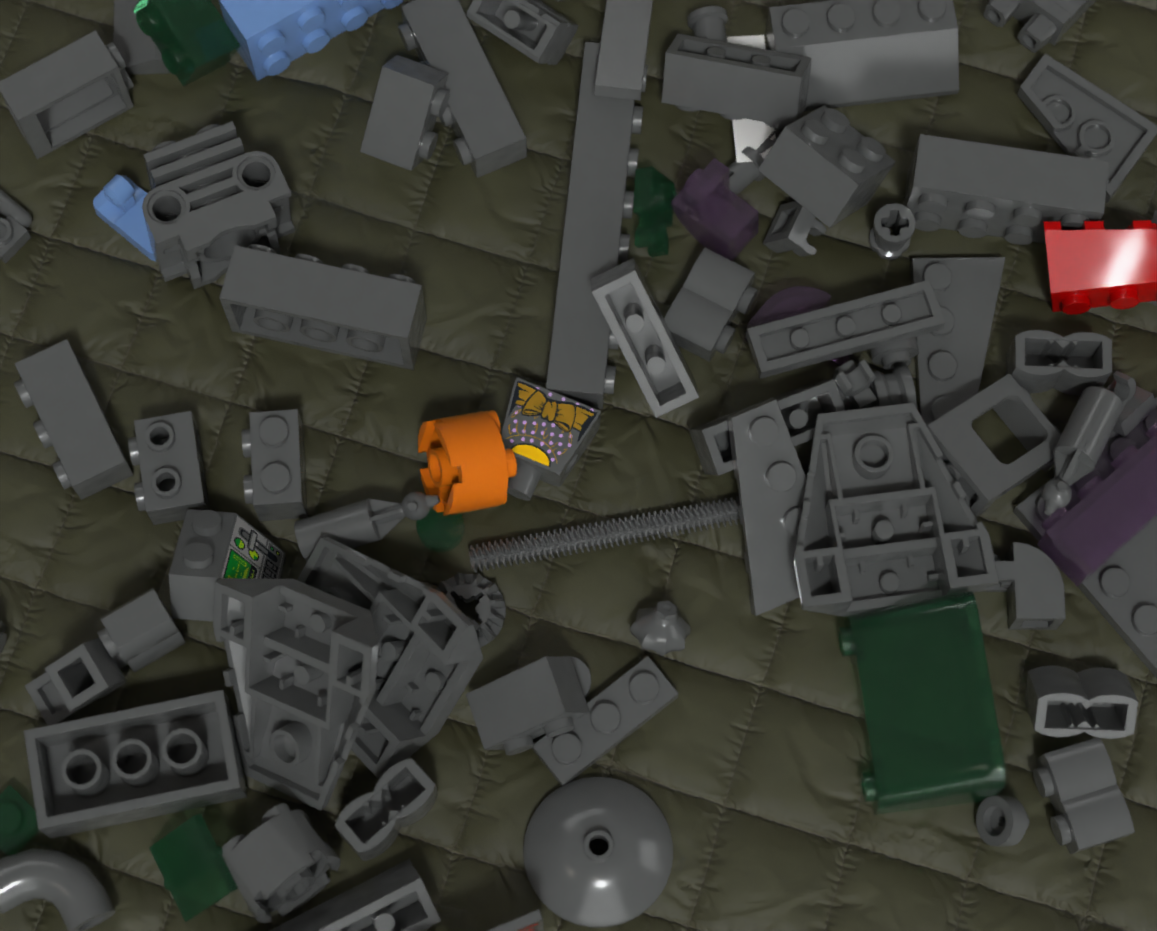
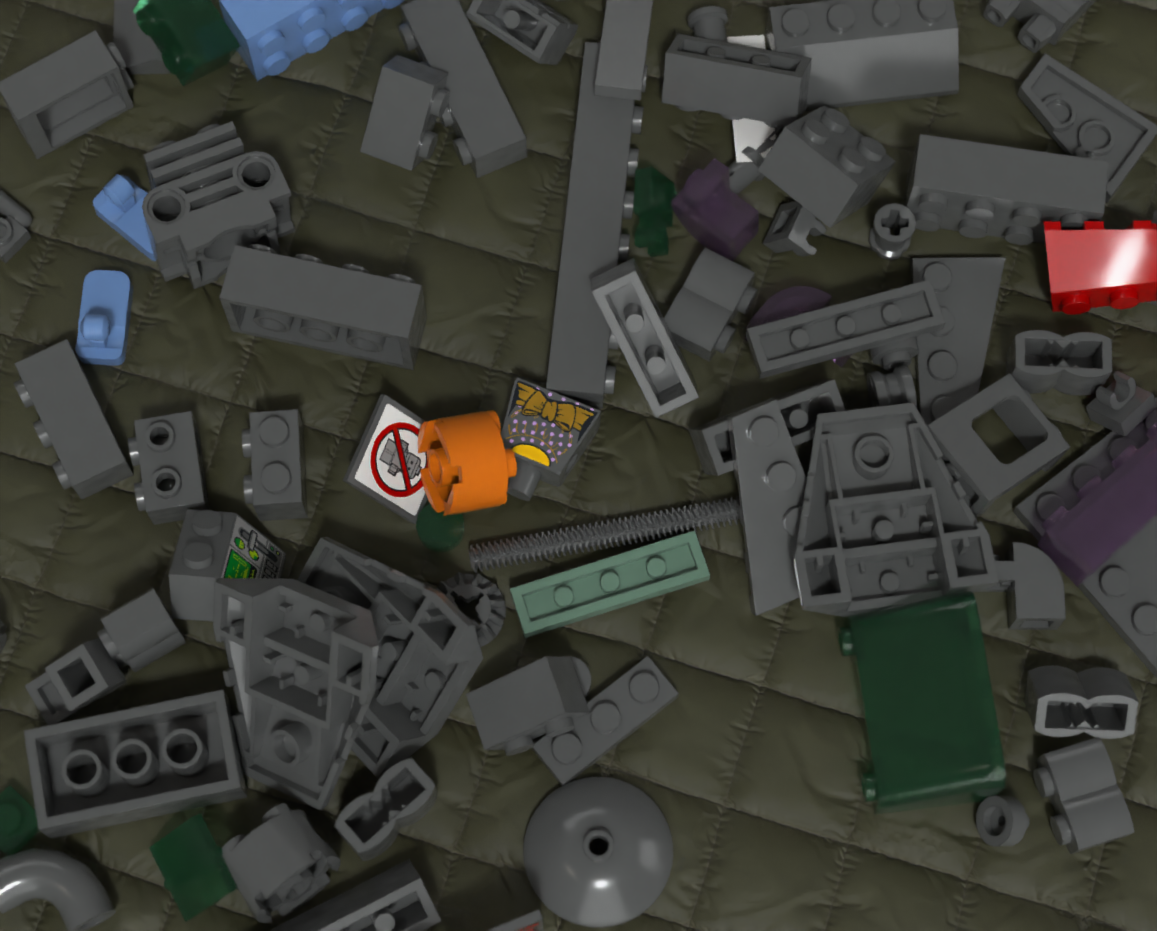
(104, 318): none -> medium blue piece
(361, 521): dark grey wheel -> none
(389, 461): none -> piece
(609, 584): none -> sand green plate
(660, 628): dark grey piece -> none
(855, 385): dark grey plate -> none
(1081, 444): dark grey wheel -> none

